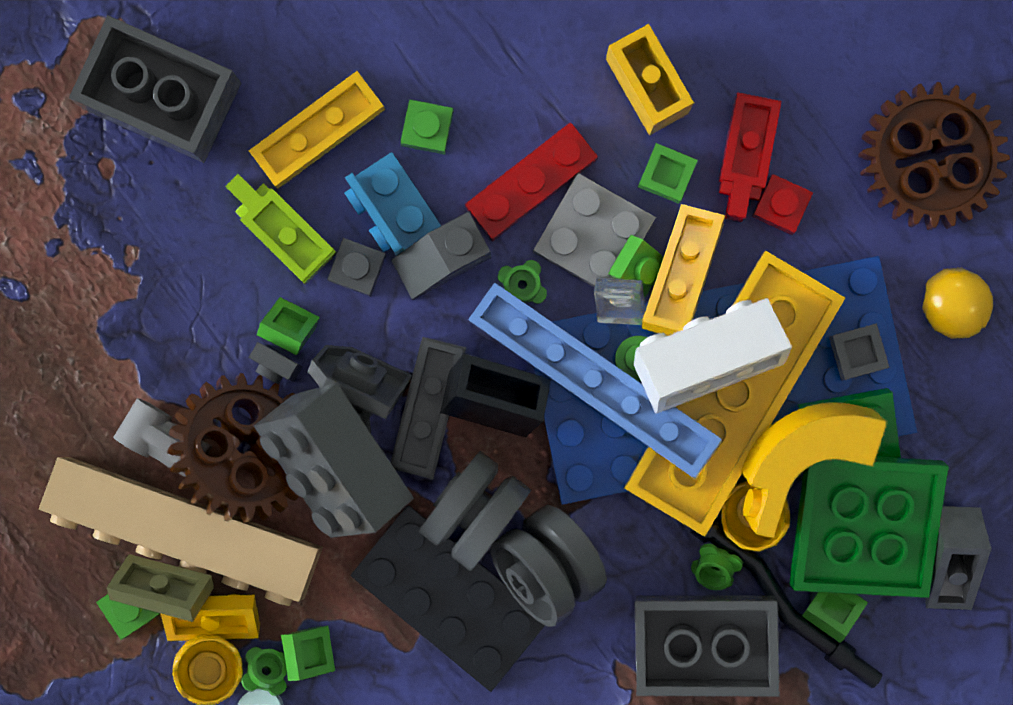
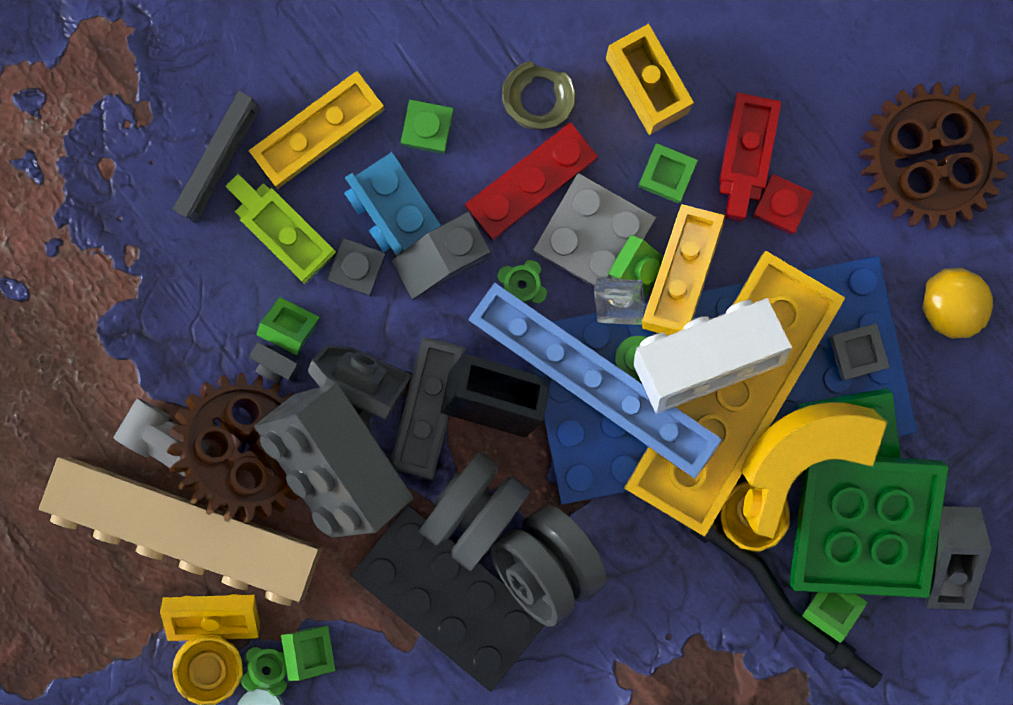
(124, 617): bright green plate -> none
(155, 89): dark grey brick -> none
(160, 587): olive plate -> none
(217, 157): none -> dark grey tile
(520, 79): none -> olive piece
(707, 645): dark grey brick -> none
(715, 567): bright green plate -> none

